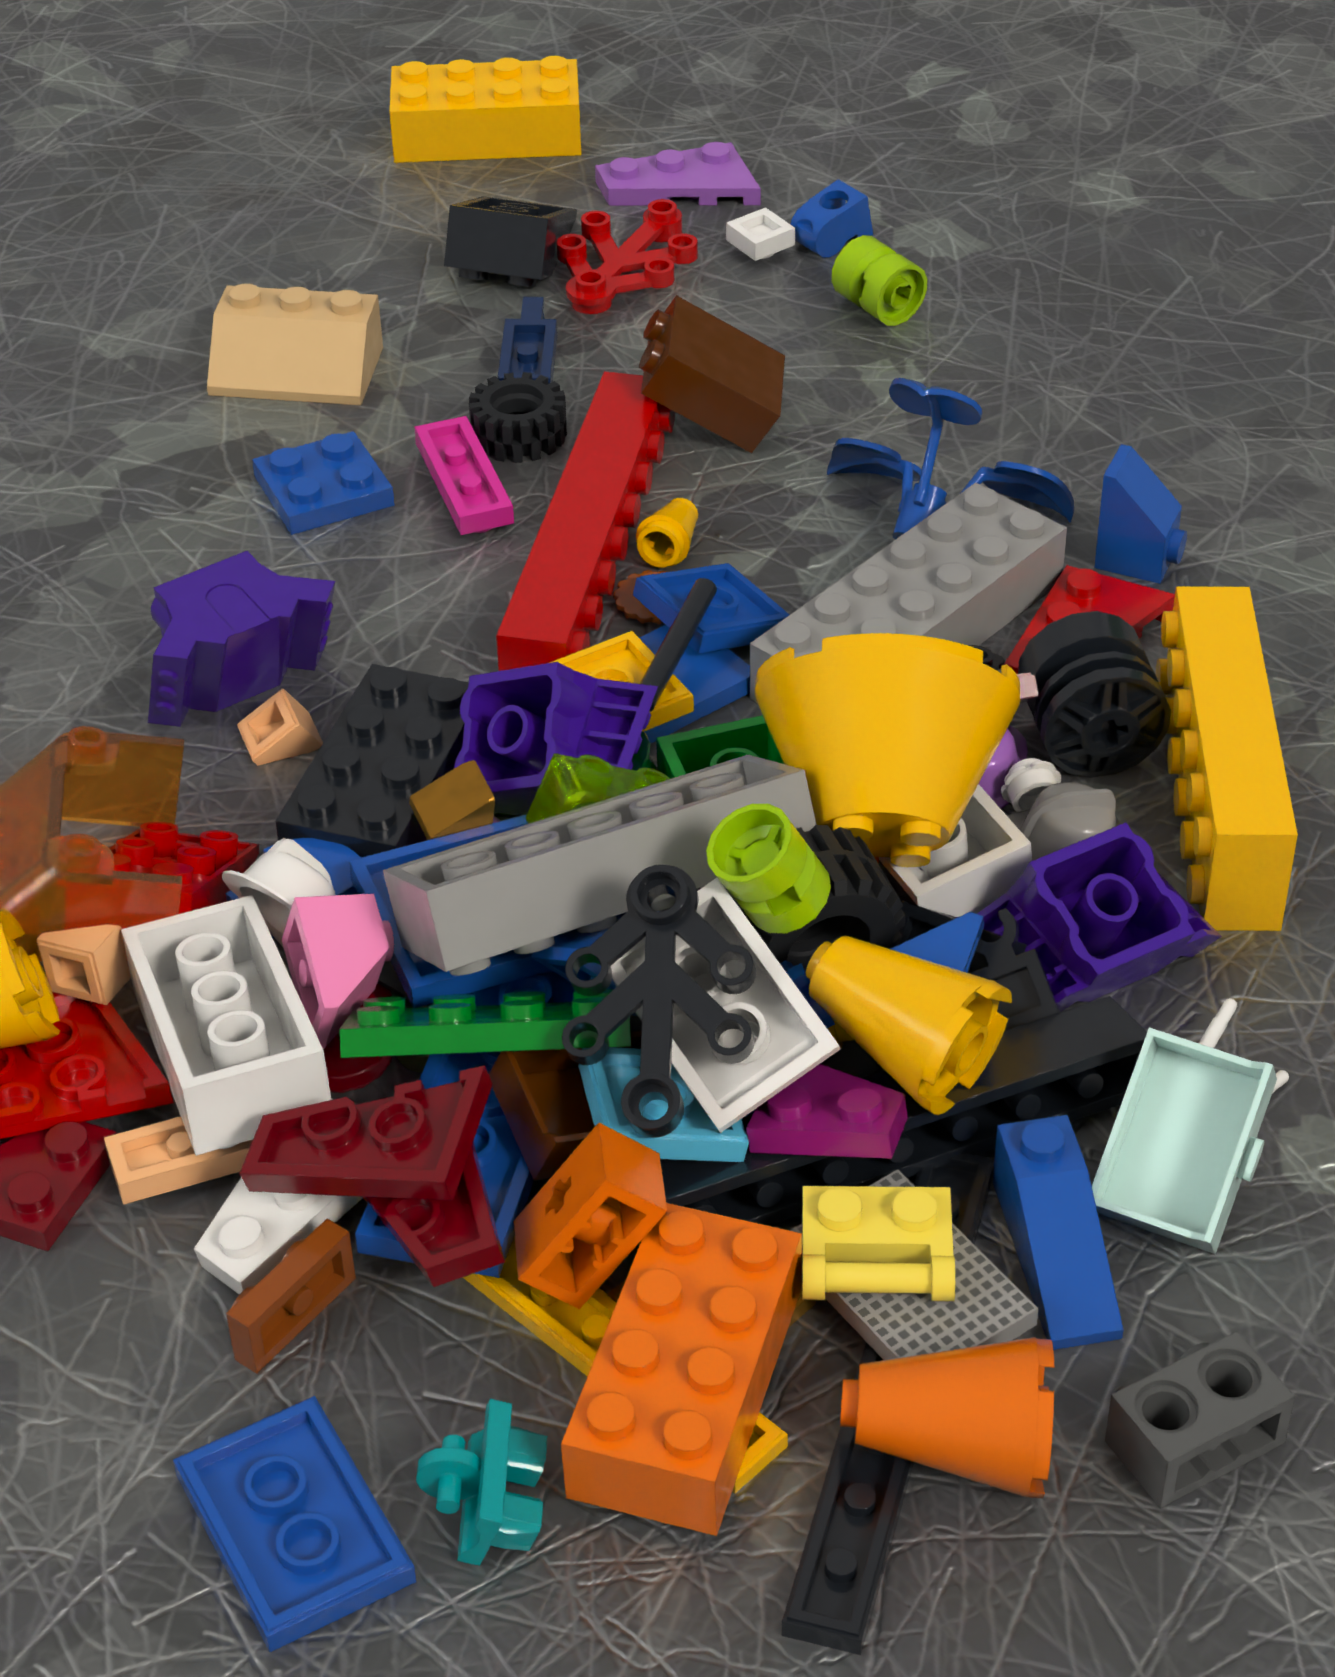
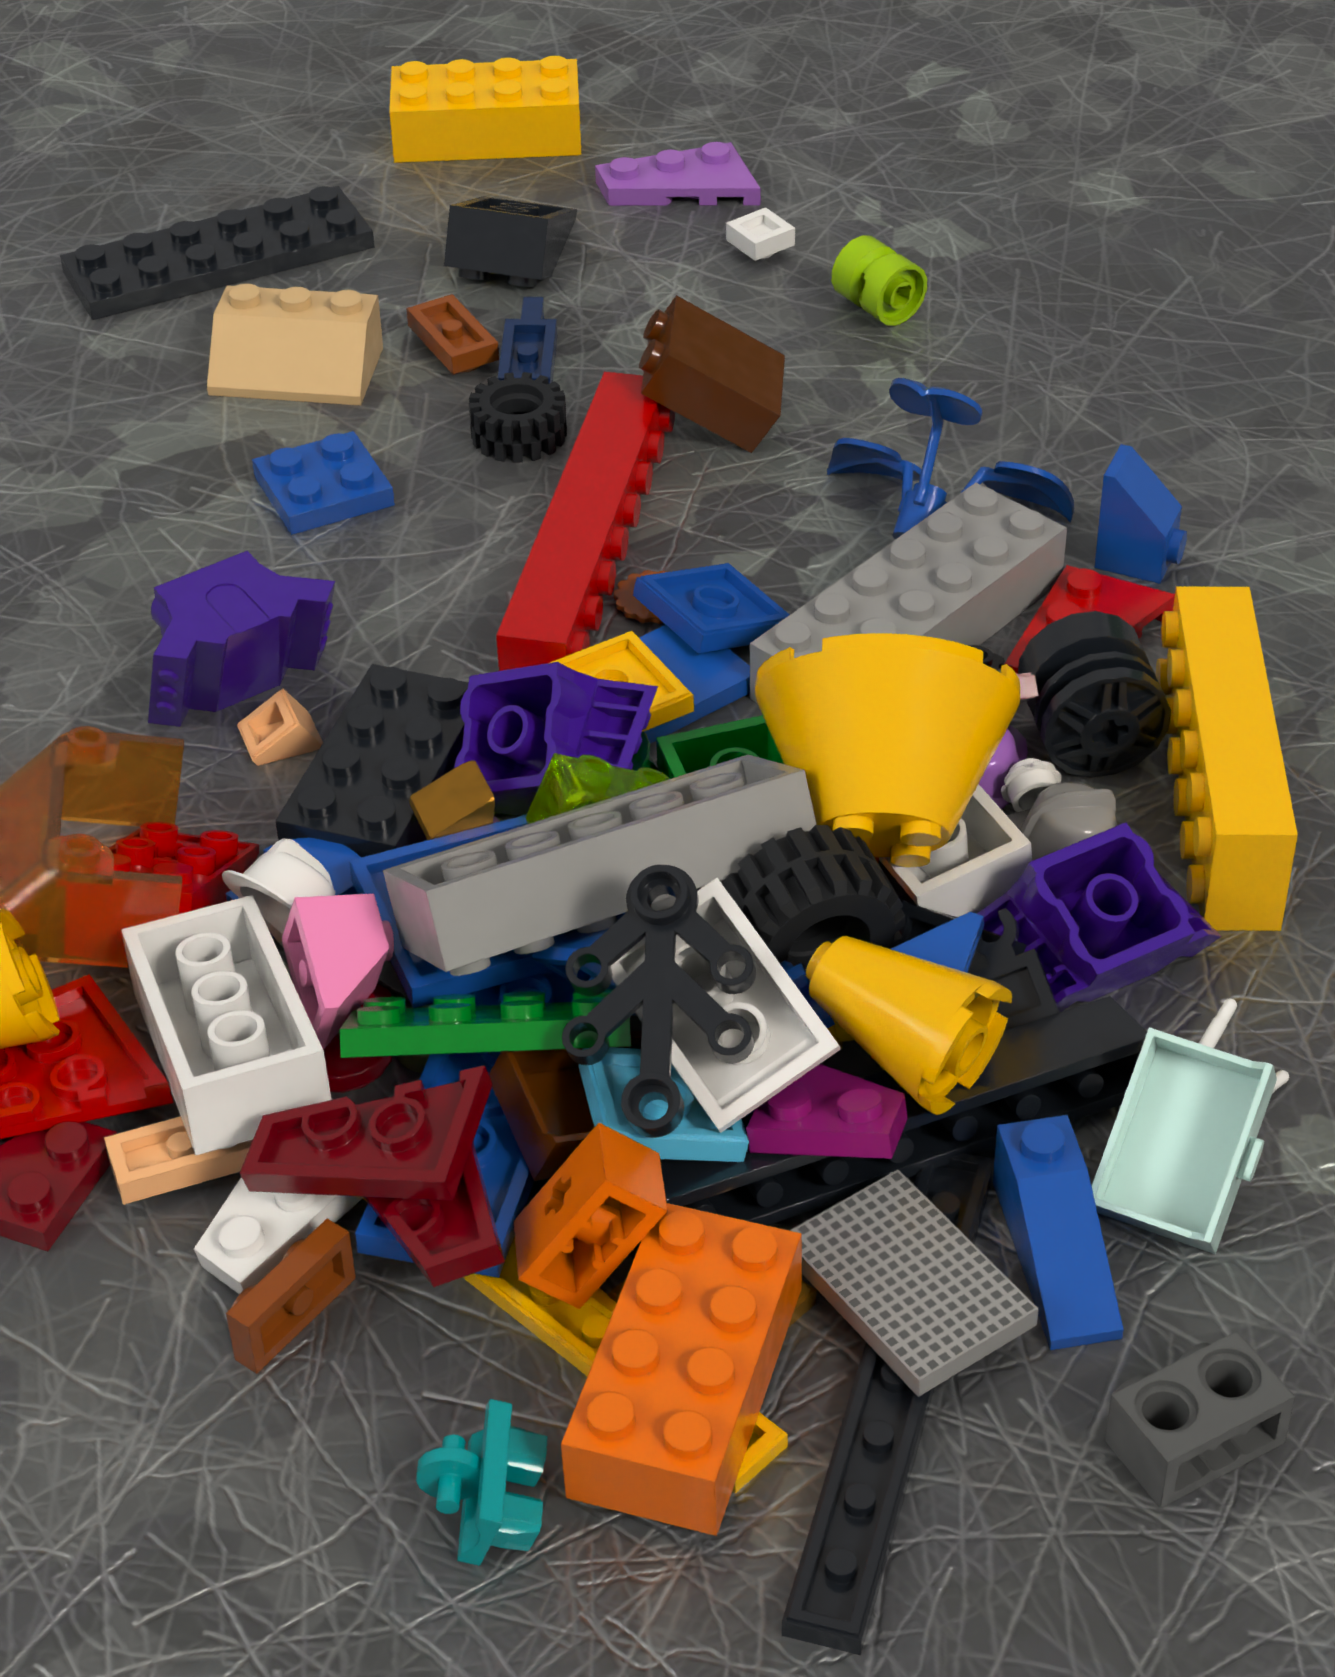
(85, 962): light nougat slope -> none
(216, 251): none -> black plate
(294, 1523): blue tile -> none
(453, 334): none -> dark orange plate
(464, 475): dark pink plate -> none
(593, 289): red plant -> none
(667, 533): yellow cone -> none
(679, 636): black bar -> none
(768, 868): lime wheel -> none
(829, 221): blue leg -> none
(877, 1241): light yellow plate -> none
(961, 1412): orange cone -> none

